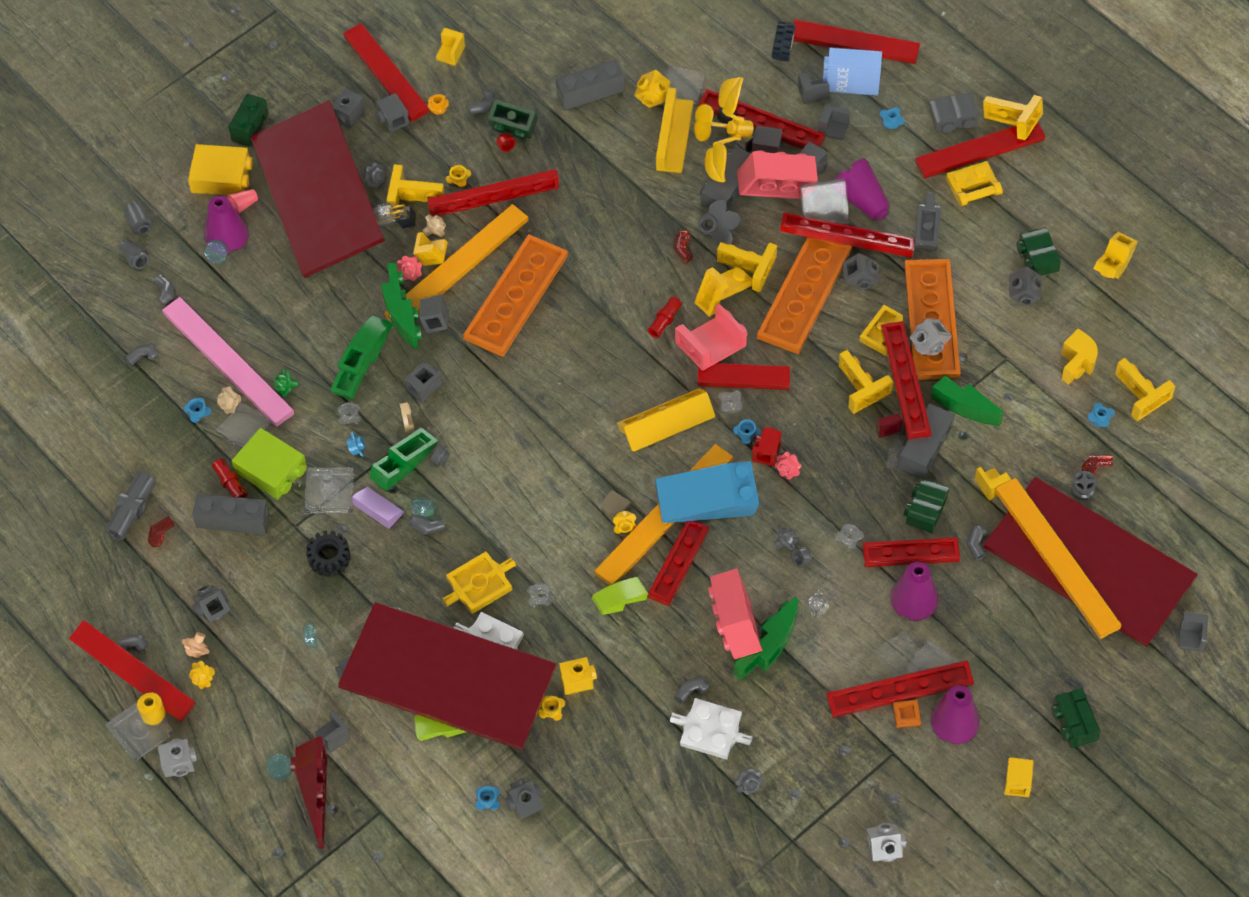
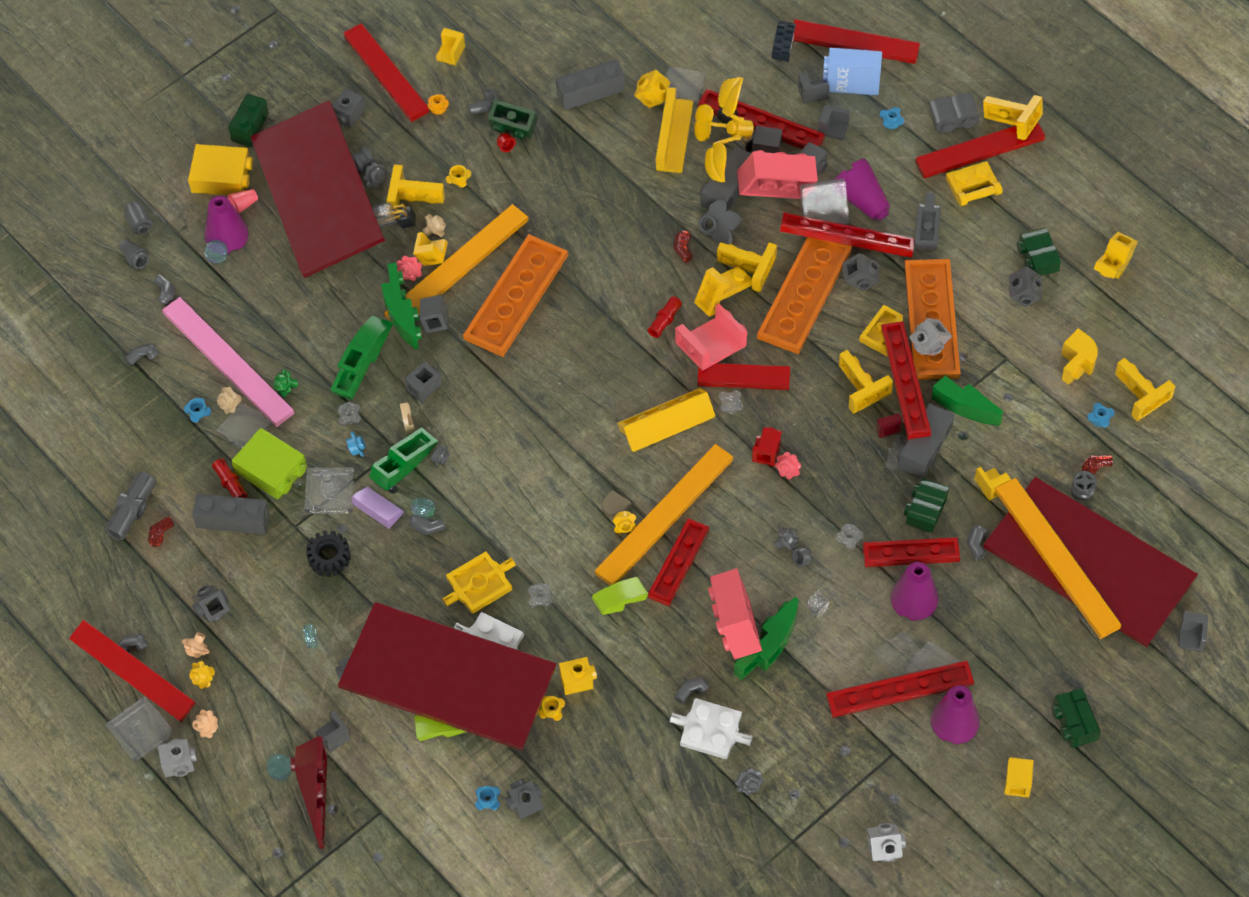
(151, 708): yellow brick -> none
(205, 723): none -> light nougat plant
(362, 159): none -> dark grey wheel
(392, 113): dark grey brick -> none
(493, 193): red tile -> none
(708, 493): dark azure slope -> none
(746, 425): dark azure plate -> none
(906, 713): orange tile -> none

